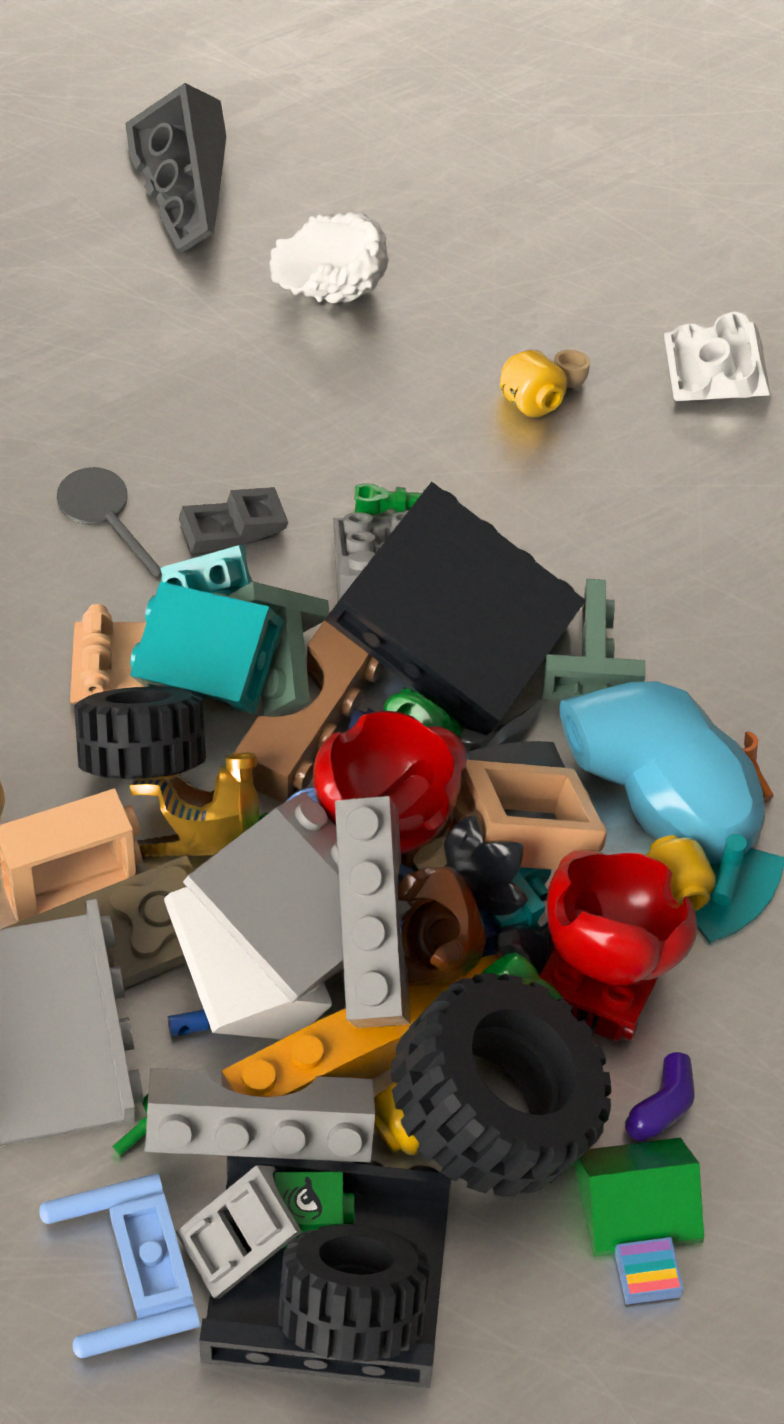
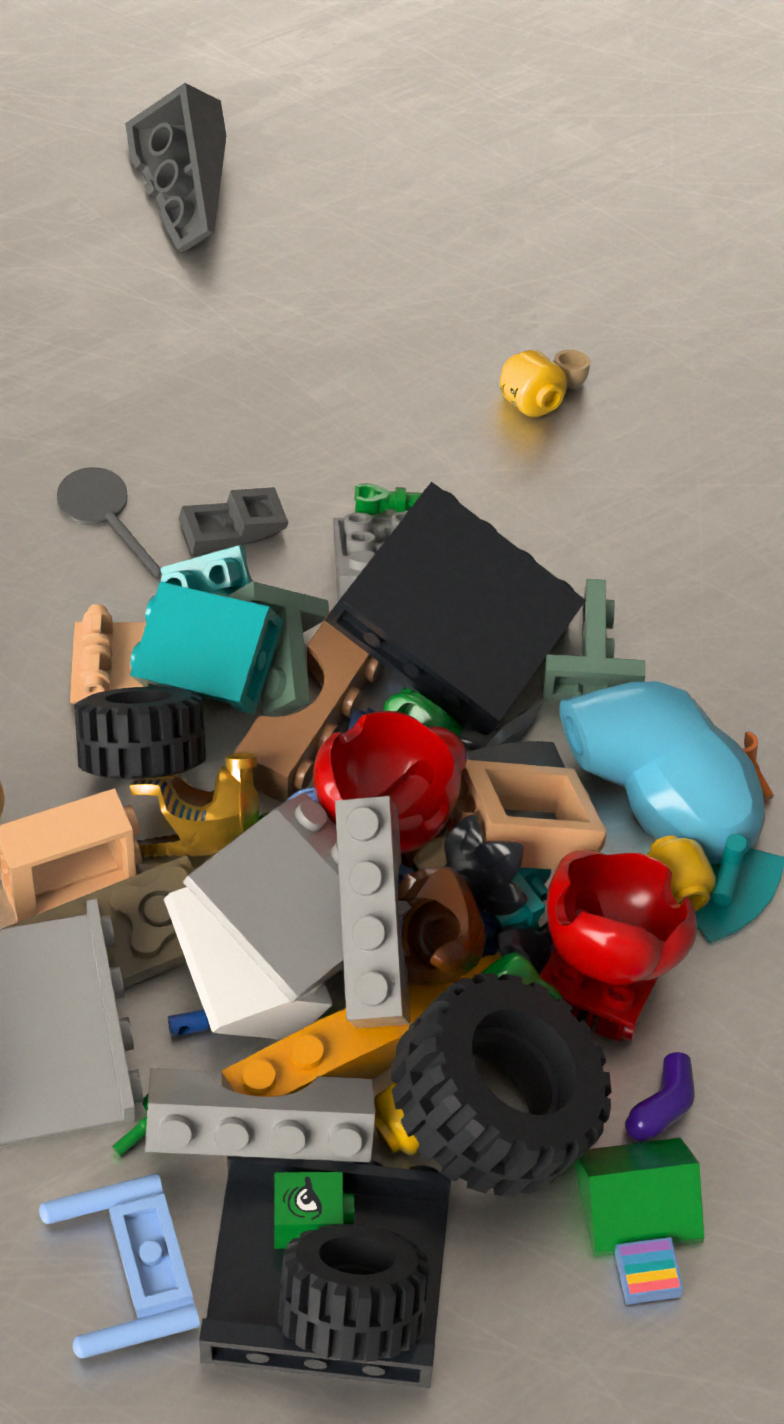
(261, 1219): light grey piece -> none
(332, 257): white piece -> none
(717, 360): white slope -> none

